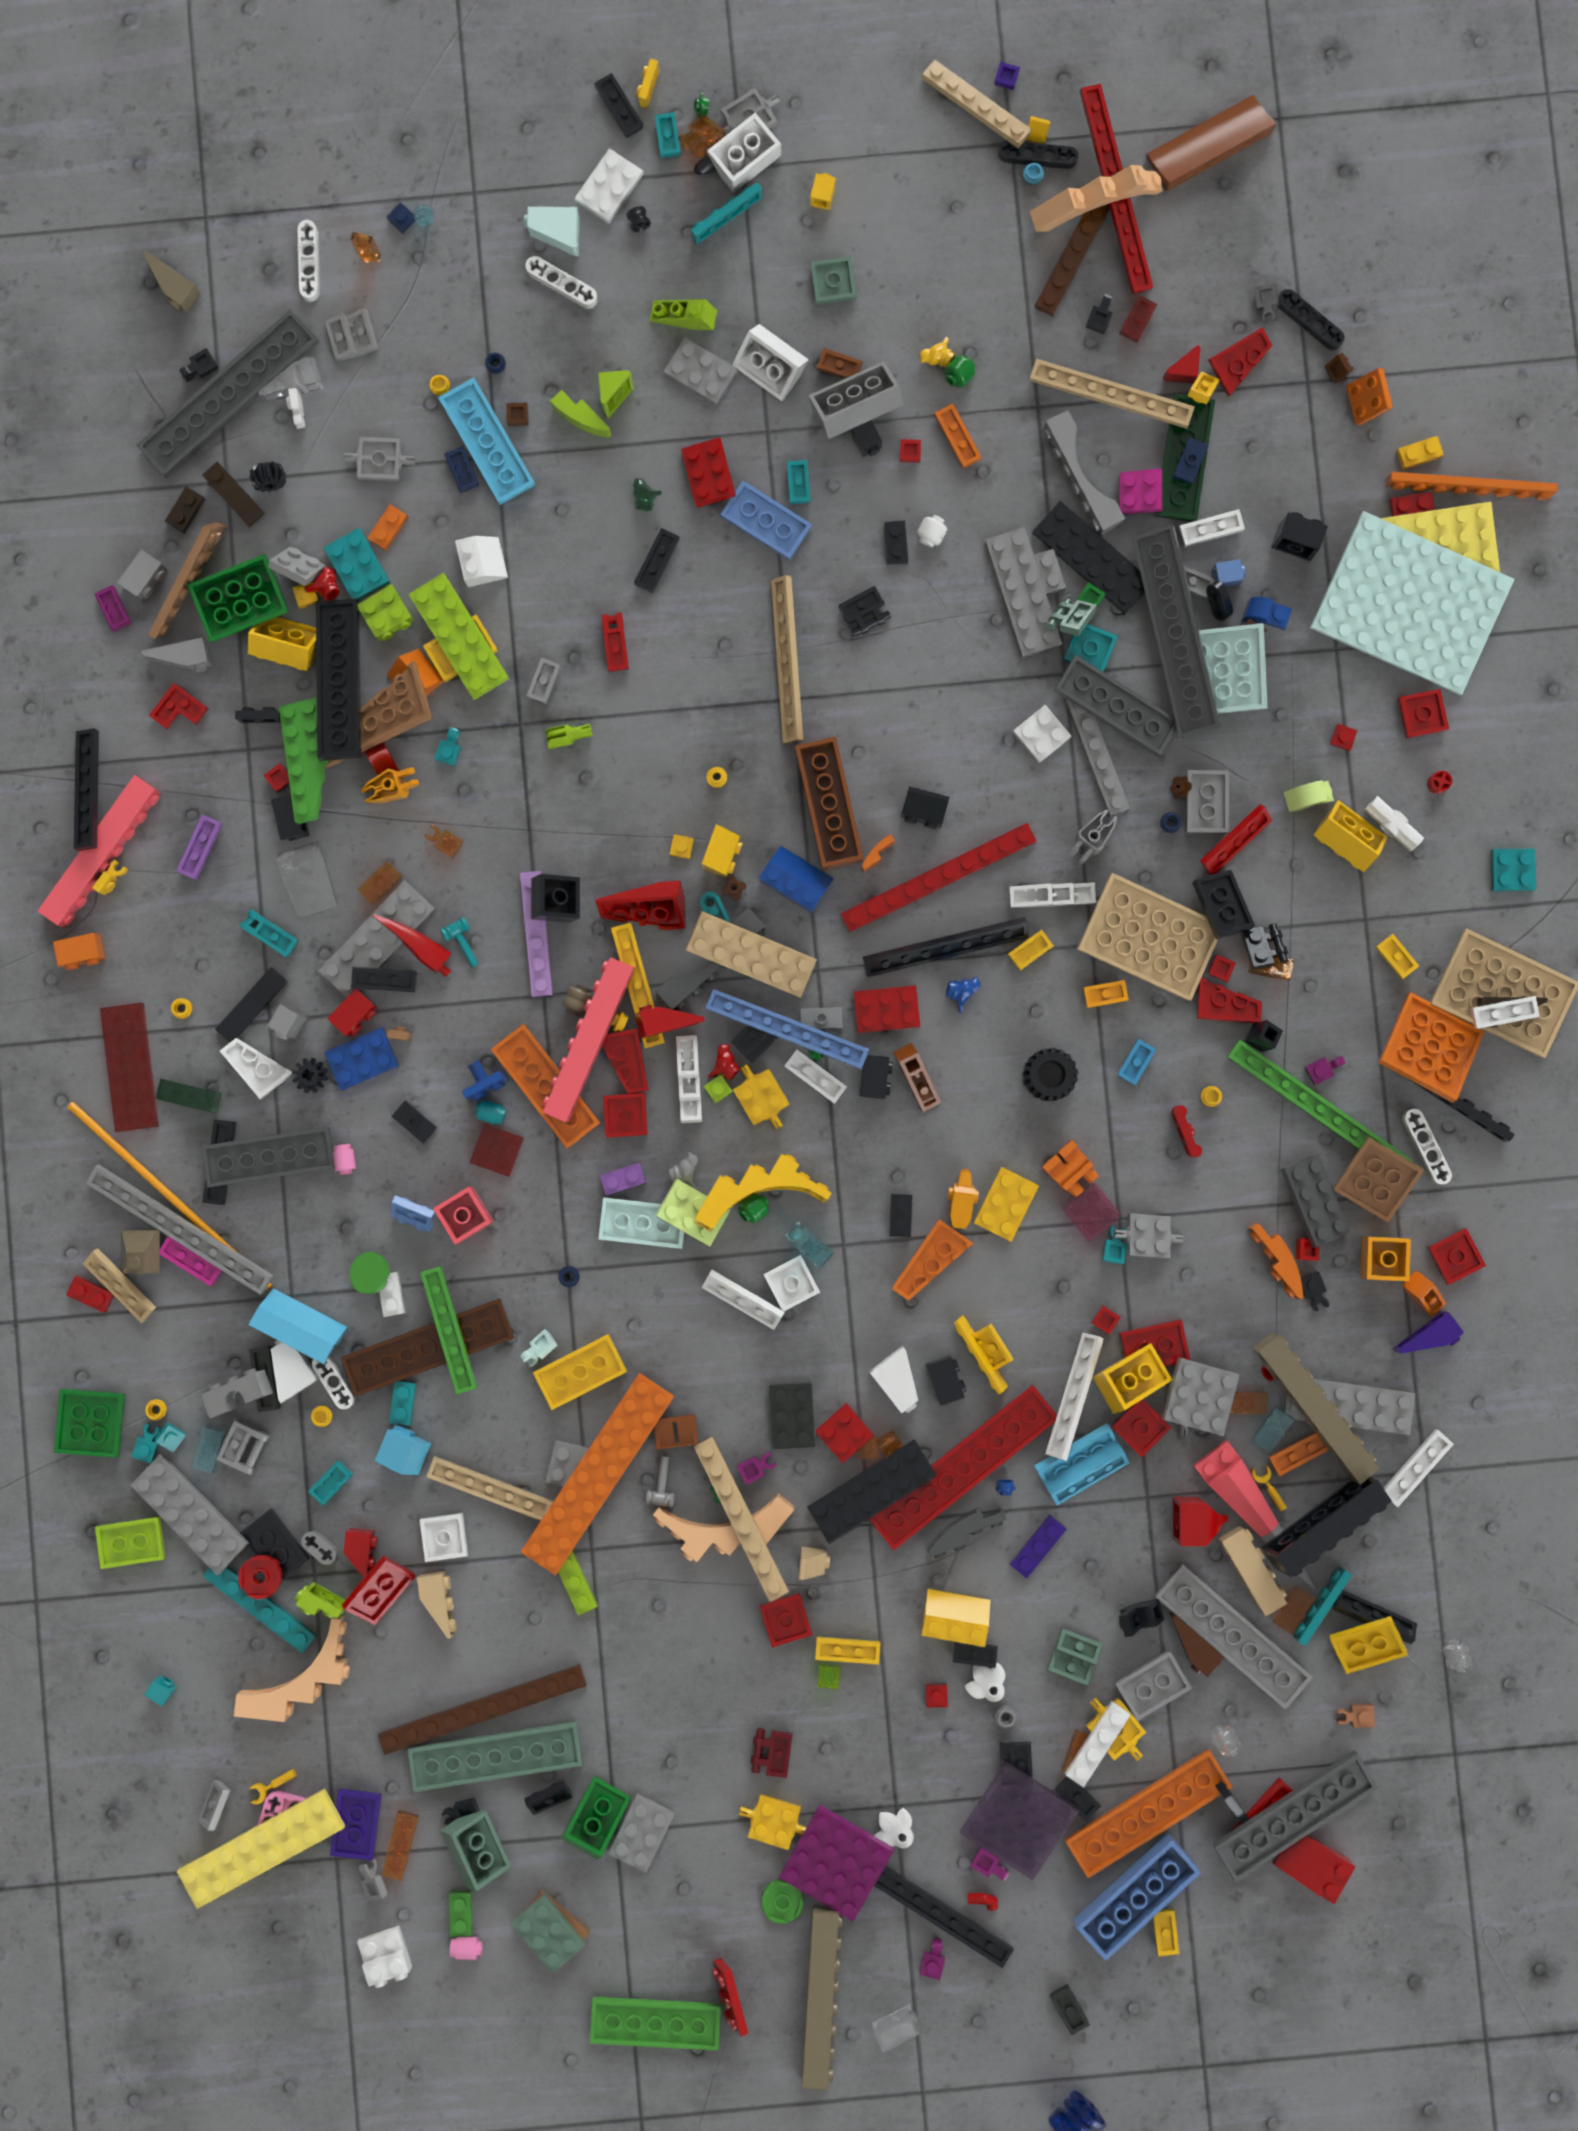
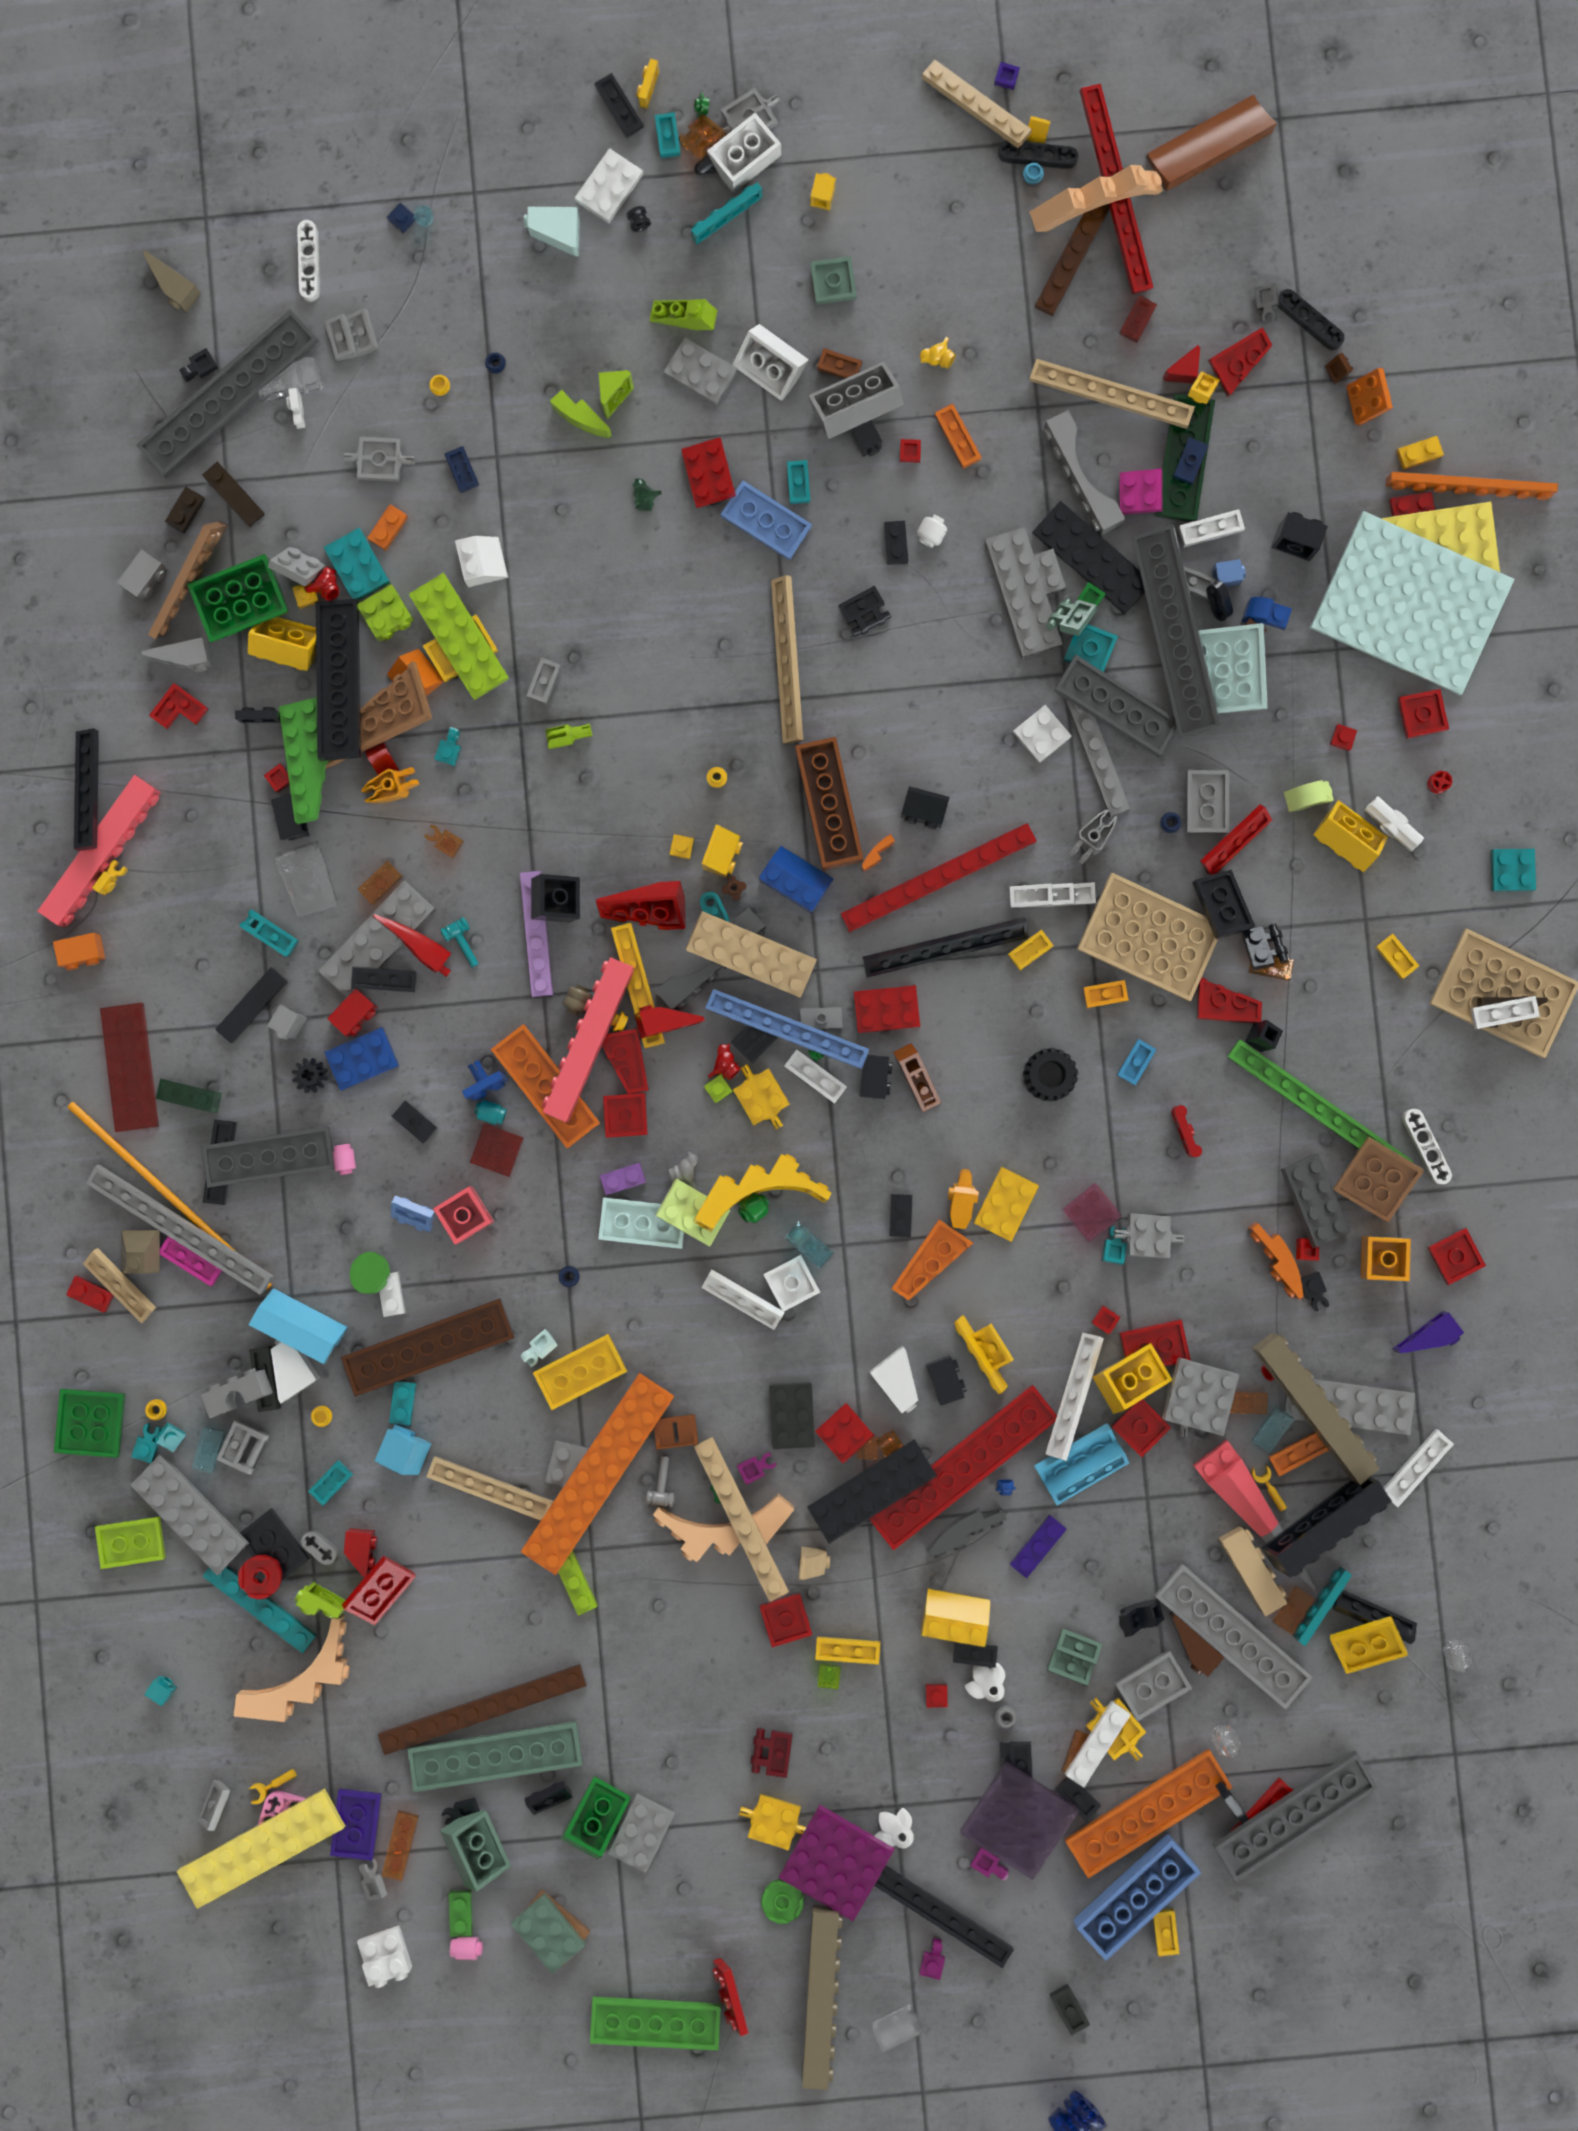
(113, 608): magenta plate -> none
(175, 1008): yellow plate -> none
(199, 847): medium lavender plate -> none
(255, 1068): white wing -> none
(267, 476): black gear -> none
(342, 1383): white beam -> none
(365, 247): clear orange plate -> none
(399, 1033): medium nougat plate -> none
(435, 1597): tan slope -> none
(443, 1537): white plate -> none
(448, 1330): bright green plate -> none
(486, 441): medium azure plate -> none
(517, 414): reddish brown plate -> none
(562, 281): white beam -> none
(615, 643): red plate -> none
(656, 560): black plate -> none
(689, 1079): white slope -> none
(959, 371): green head -> none
(962, 991): blue animal -> none
(983, 1898): red arm -> none
(1074, 1167): orange hips -> none
(1099, 316): black plate -> none
(1180, 787): reddish brown plant -> none
(1195, 1521): red piece -> none
(1211, 1096): yellow plate -> none
(1221, 968): red plate -> none
(1316, 1867): red slope -> none
(1322, 1070): magenta plate -> none
(1360, 1715): nougat plate -> none
(1424, 1294): orange slope -> none
(1431, 1047): orange plate -> none
(1481, 1118): black plate -> none

